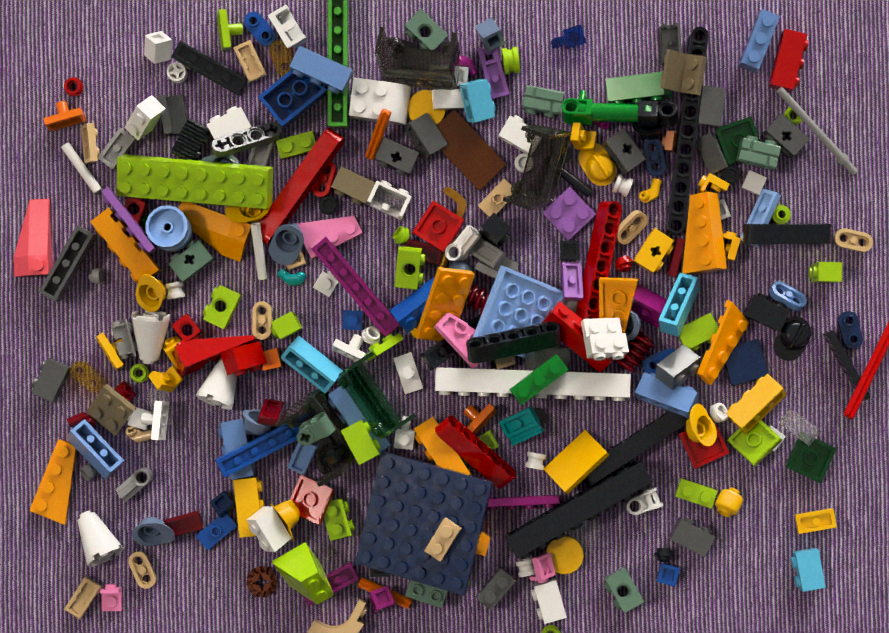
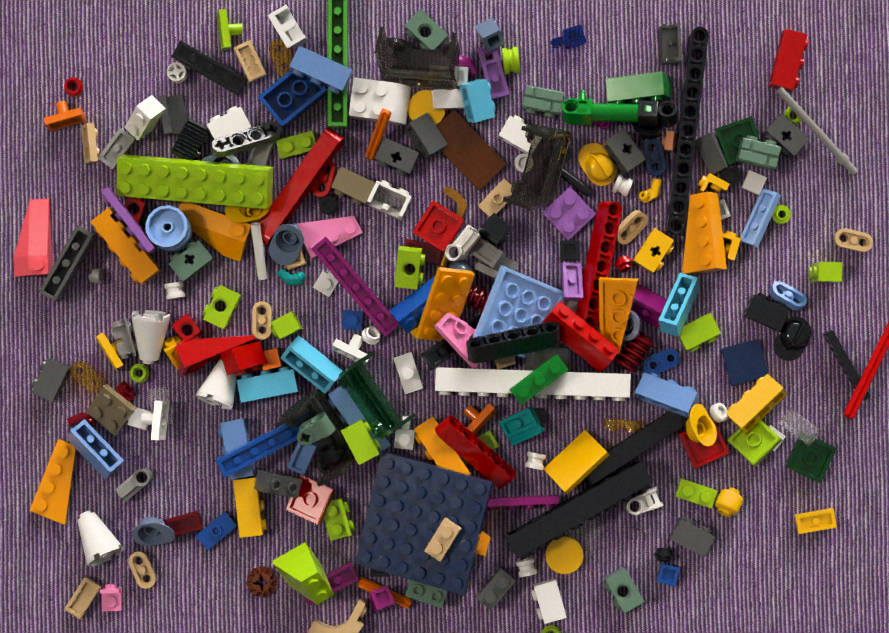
(81, 168): white piece -> none
(87, 472): light grey hinge -> none
(137, 434): tan arm -> none
(150, 293): yellow piece -> none
(157, 47): white panel -> none
(166, 381): yellow bracket -> none
(223, 504): dark blue tile -> none
(251, 423): sand blue piece -> none
(259, 29): blue plate -> none
(267, 384): none -> medium azure brick
(268, 529): white brick -> none
(270, 412): dark red tile -> none
(277, 483): none -> dark grey brick
(288, 514): yellow piece -> none
(388, 342): lime plate -> none
(401, 235): lime plate -> none
(543, 568): bright pink bracket -> none
(581, 138): yellow bracket -> none
(604, 338): white plate -> none
(629, 425): none -> clear yellow plate
(675, 257): dark red tile -> none
(678, 367): dark grey brick -> none
(683, 72): dark tan bracket -> none
(711, 106): dark grey panel -> none
(723, 342): light orange wing -> none
(758, 41): medium blue brick -> none
(787, 233): black beam -> none
(808, 569): medium azure brick -> none
(849, 330): dark blue plate -> none

